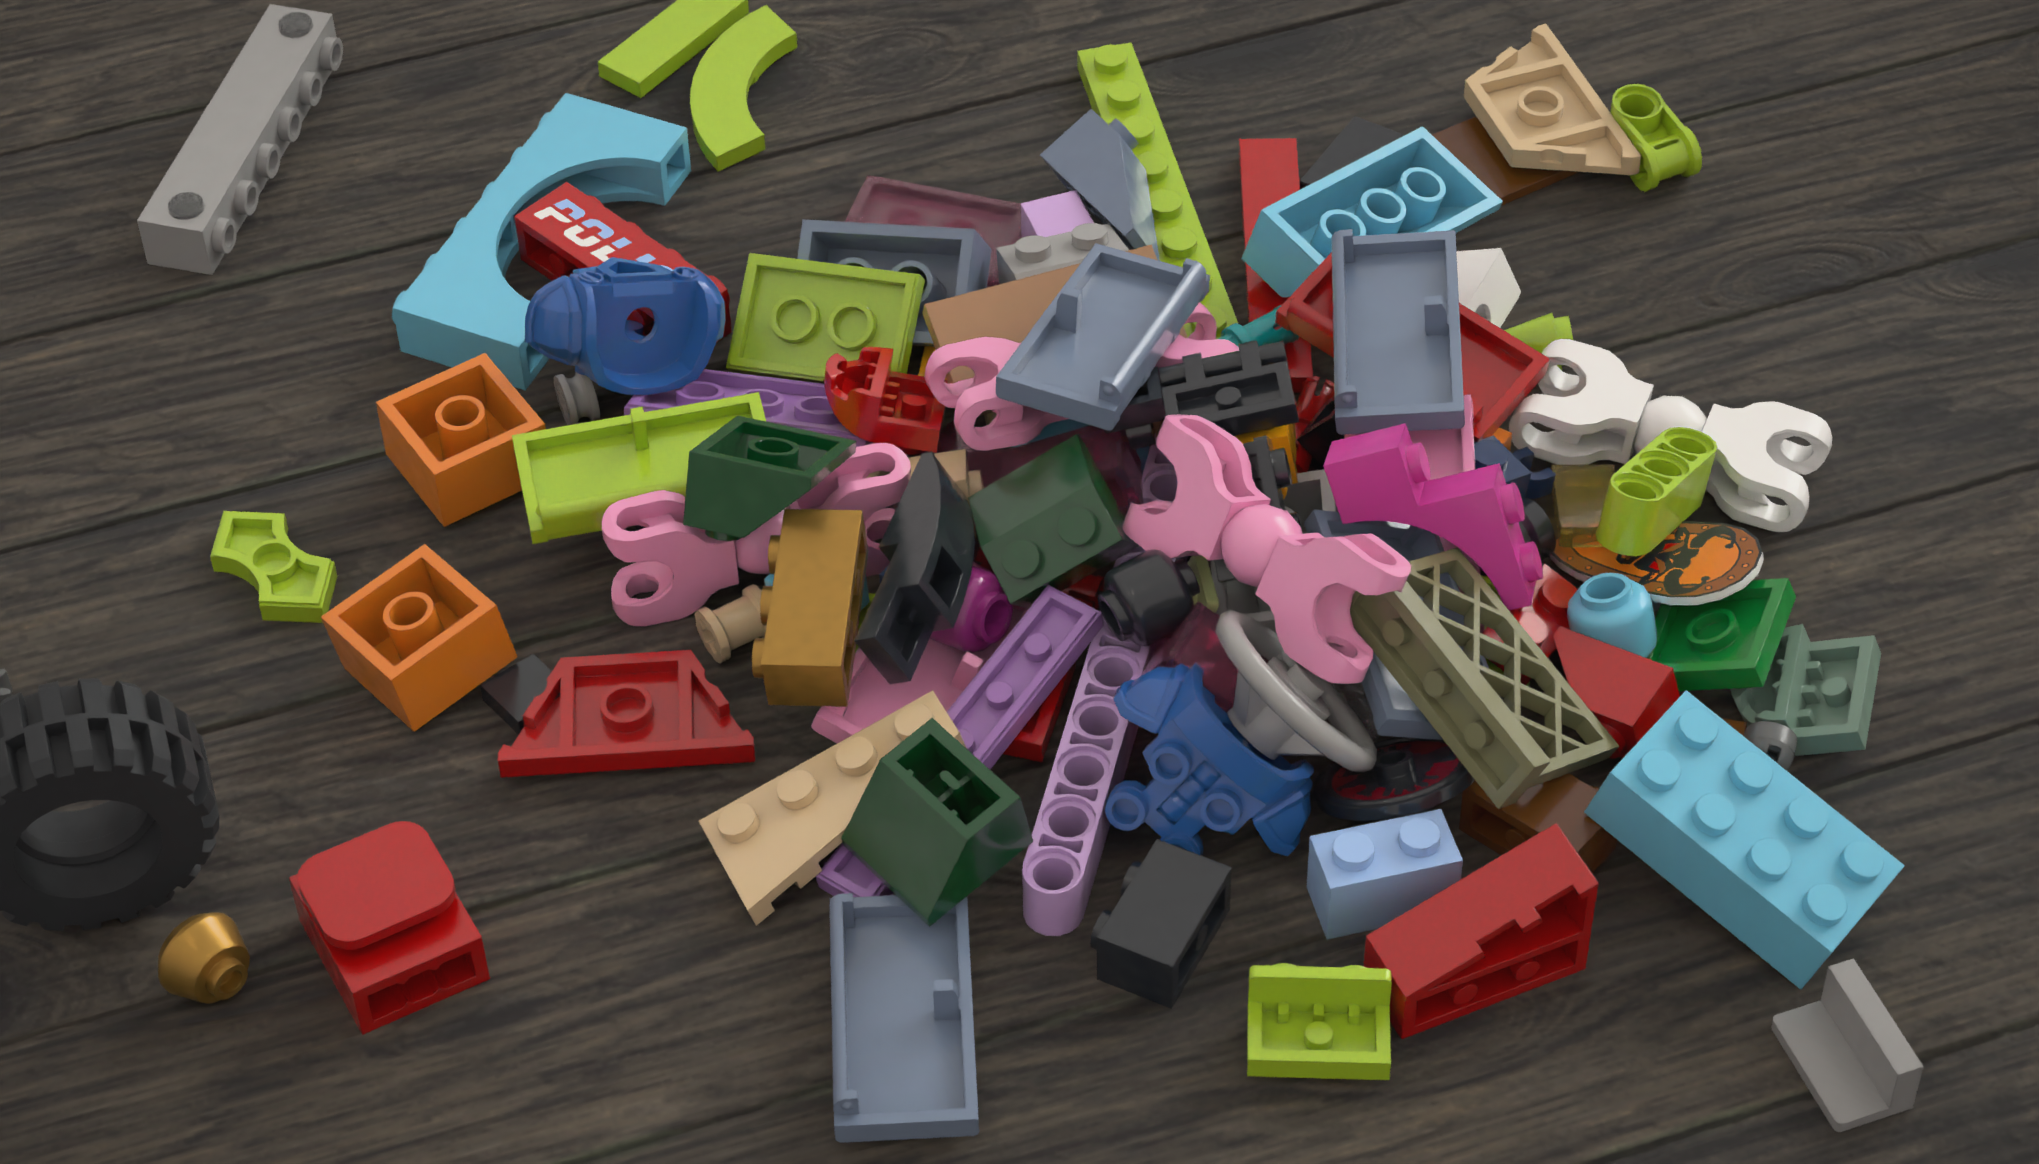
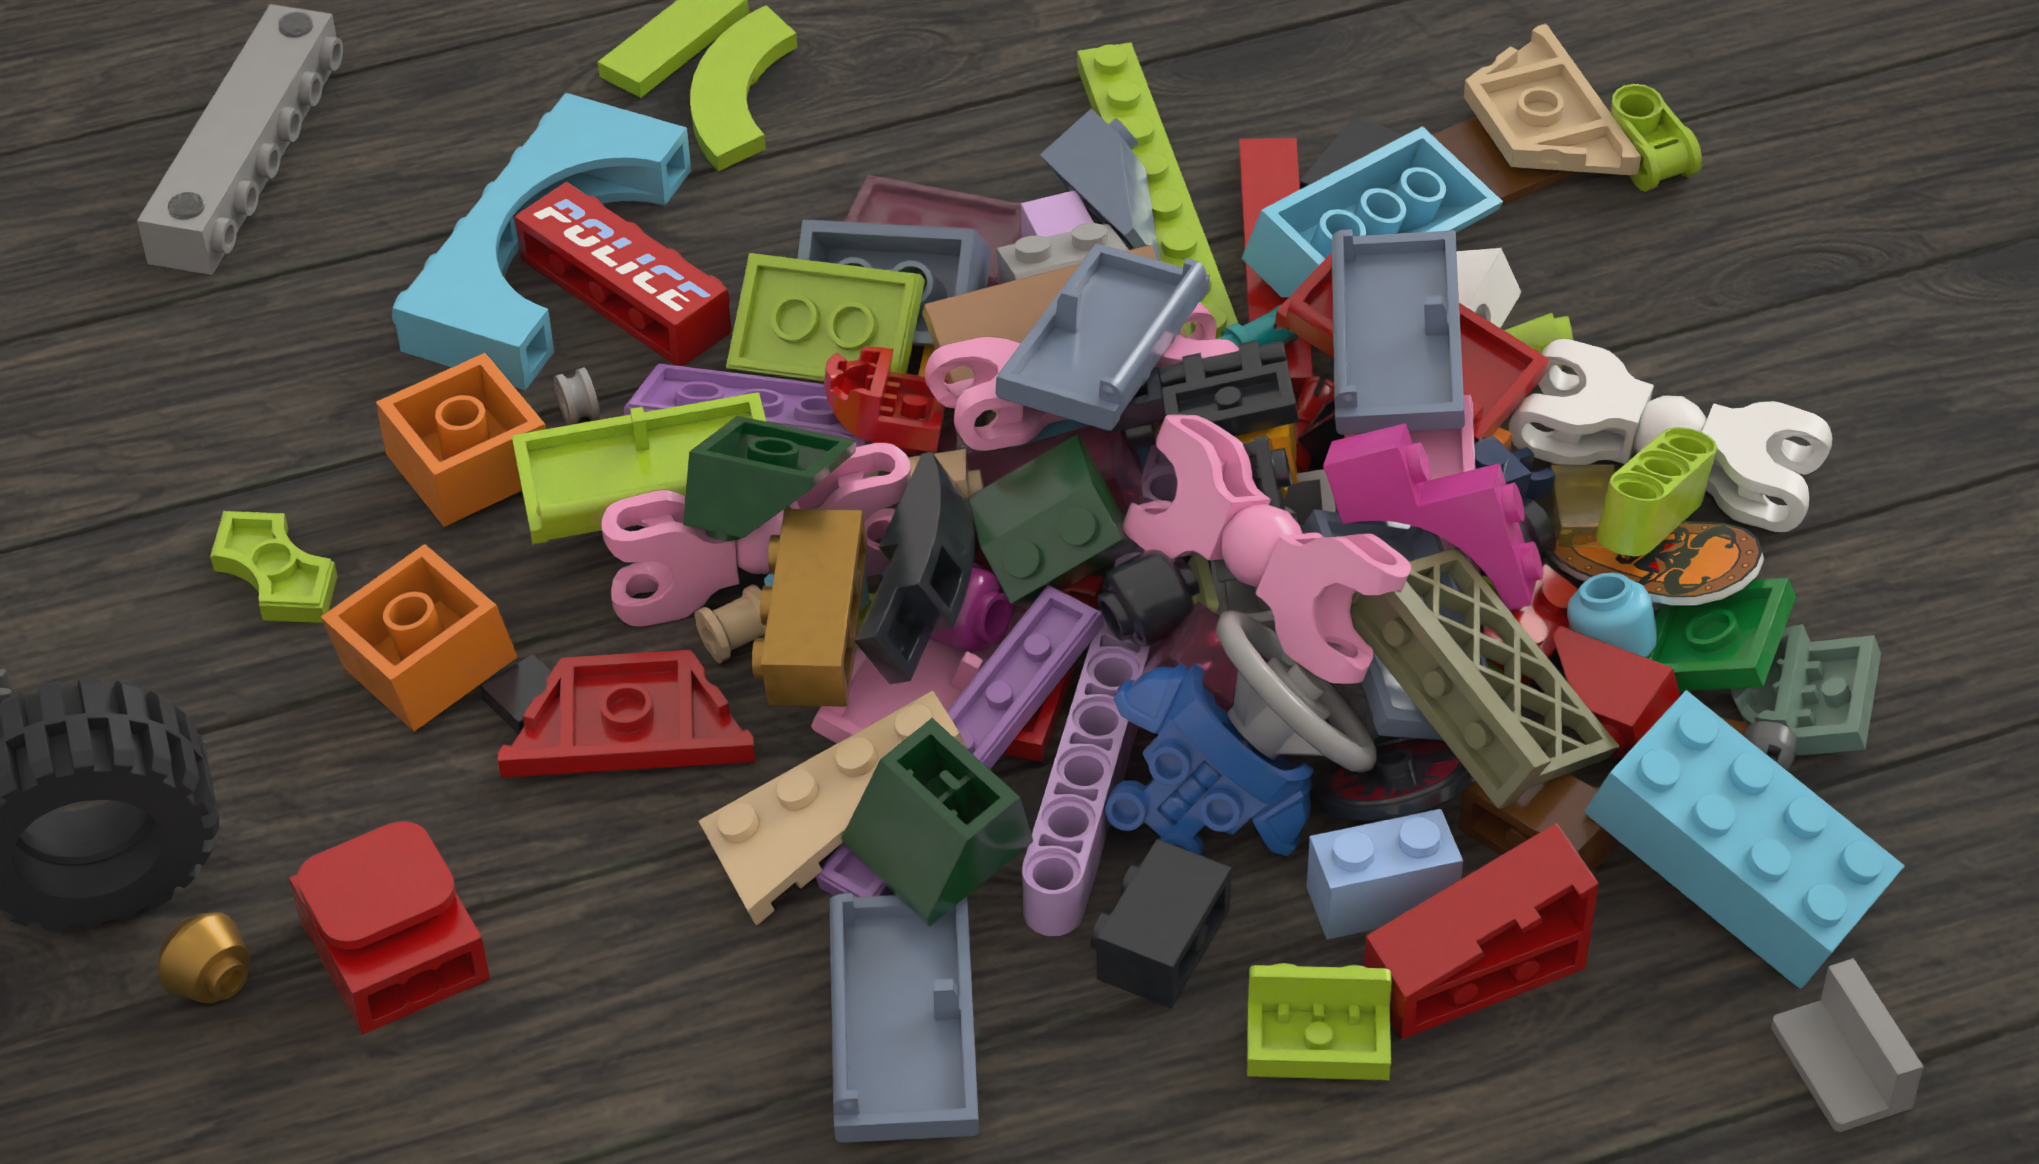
(587, 327): blue piece -> none

